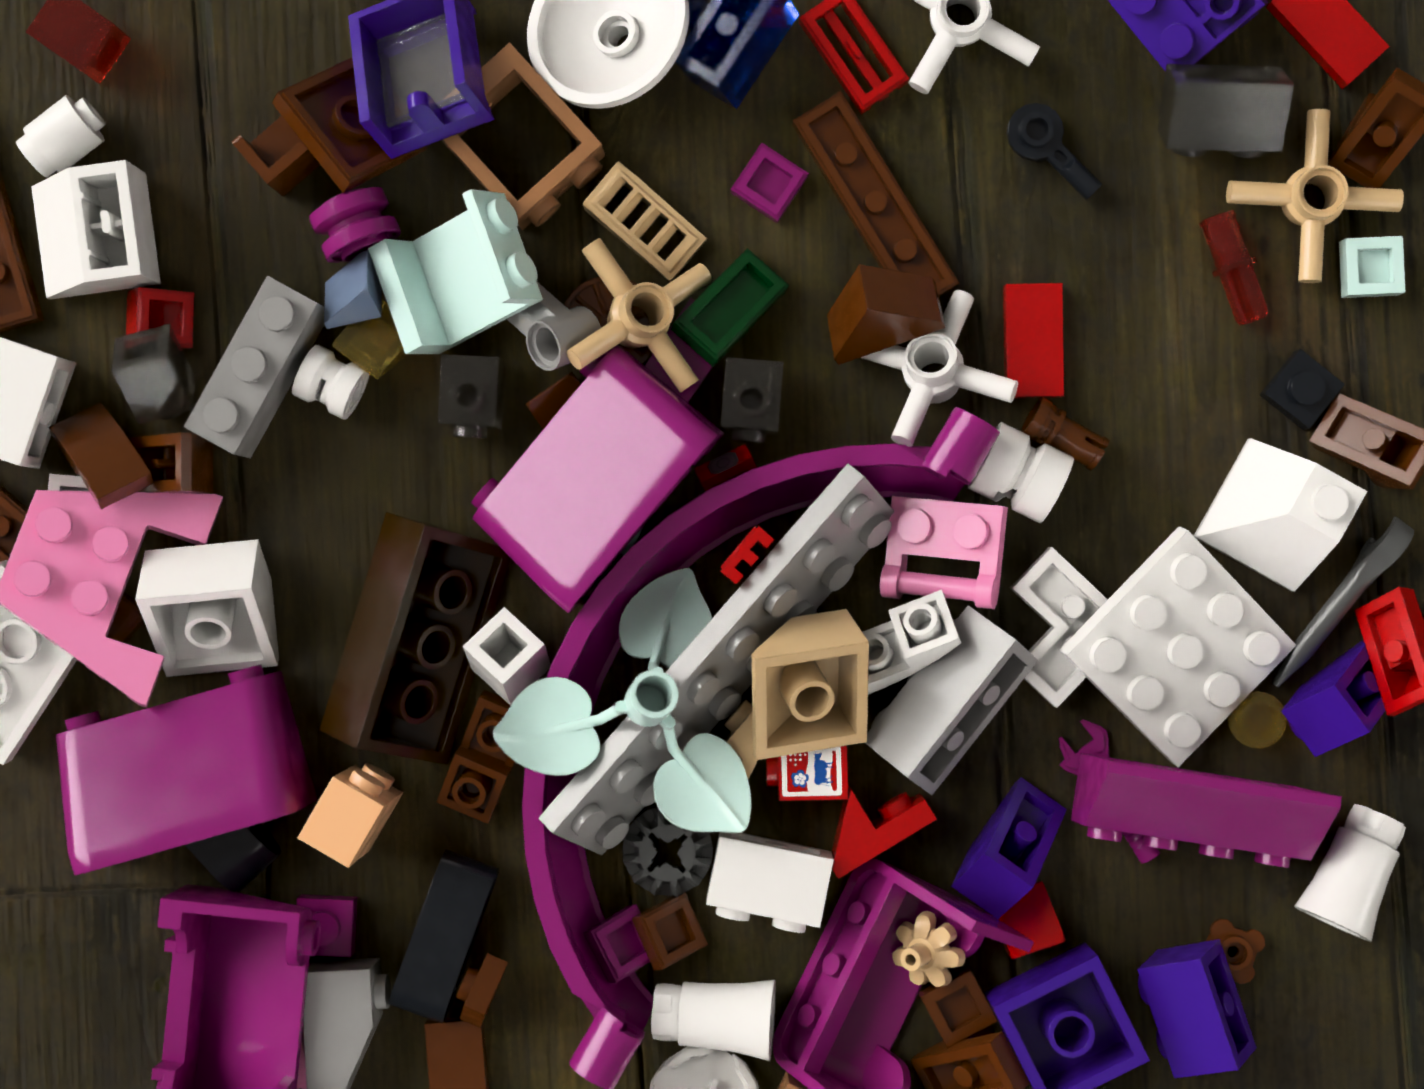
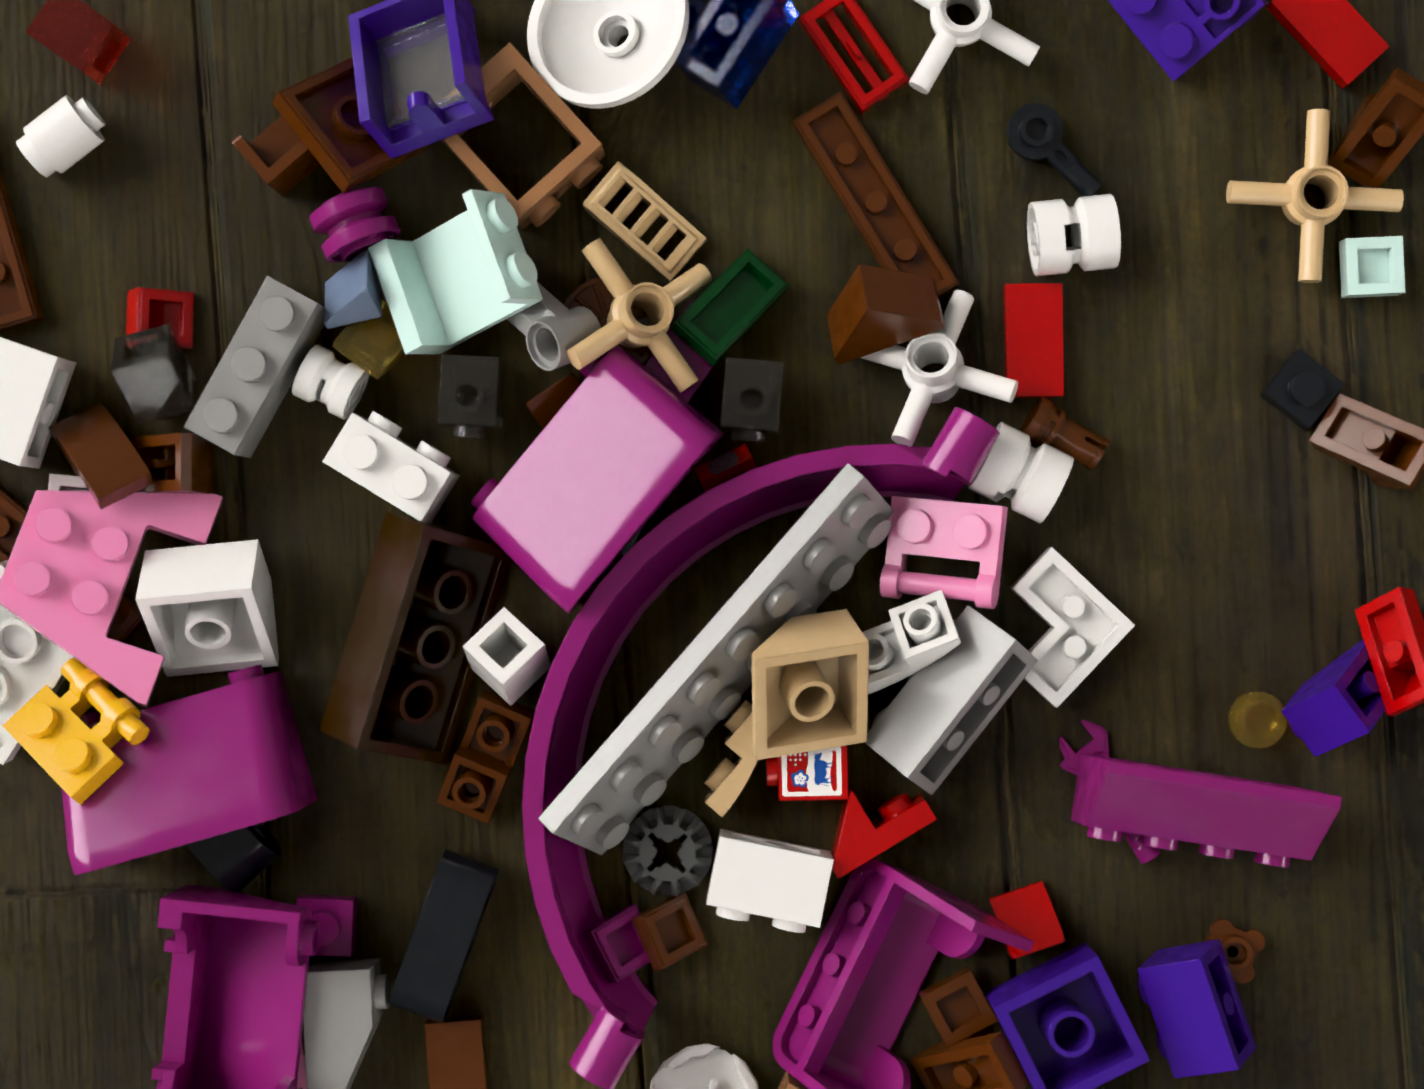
(64, 744): none -> yellow plate
(95, 230): white slope -> none
(351, 813): light nougat brick -> none
(390, 467): none -> white brick
(480, 989): reddish brown plate -> none
(554, 731): light aqua plant -> none
(717, 1016): white plant -> none
(744, 553): red tile -> none
(769, 182): magenta tile -> none
(927, 950): tan plant -> none
(1010, 849): dark purple slope -> none
(1093, 235): none -> white wheel
(1178, 646): white plate -> none
(1224, 109): clear smoke brick -> none
(1234, 267): clear red axle -> none
(1279, 513): white slope -> none
(1355, 873): white plant -> none
(1372, 561): dark grey piece -> none

